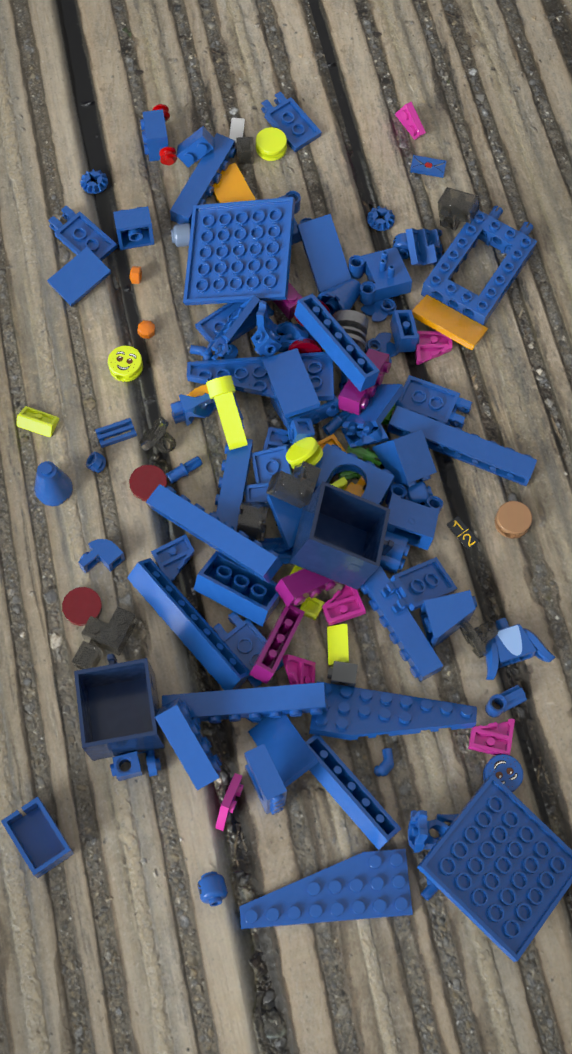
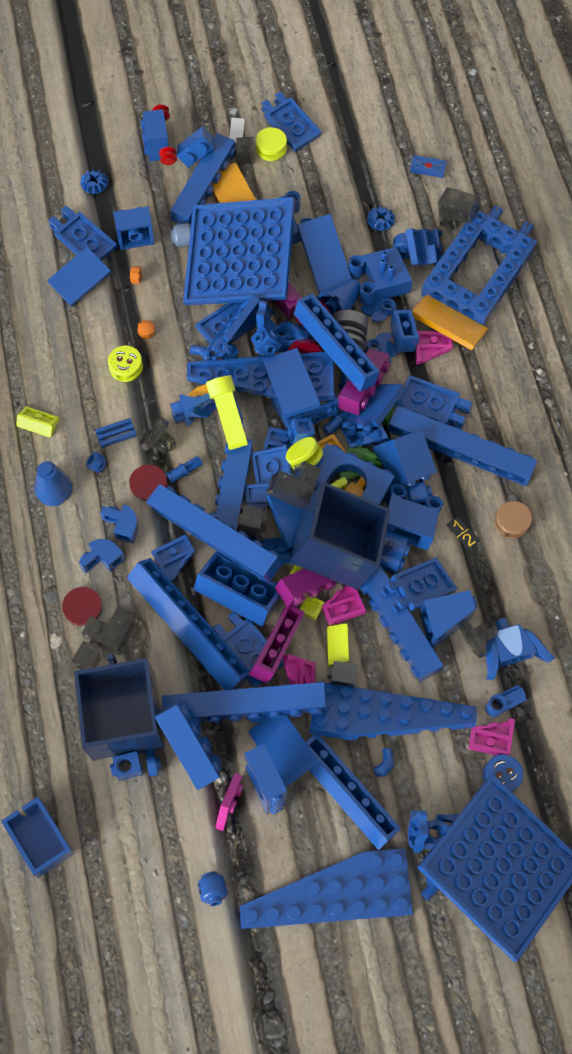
(125, 520): none -> blue brick
(408, 117): dark pink wing -> none

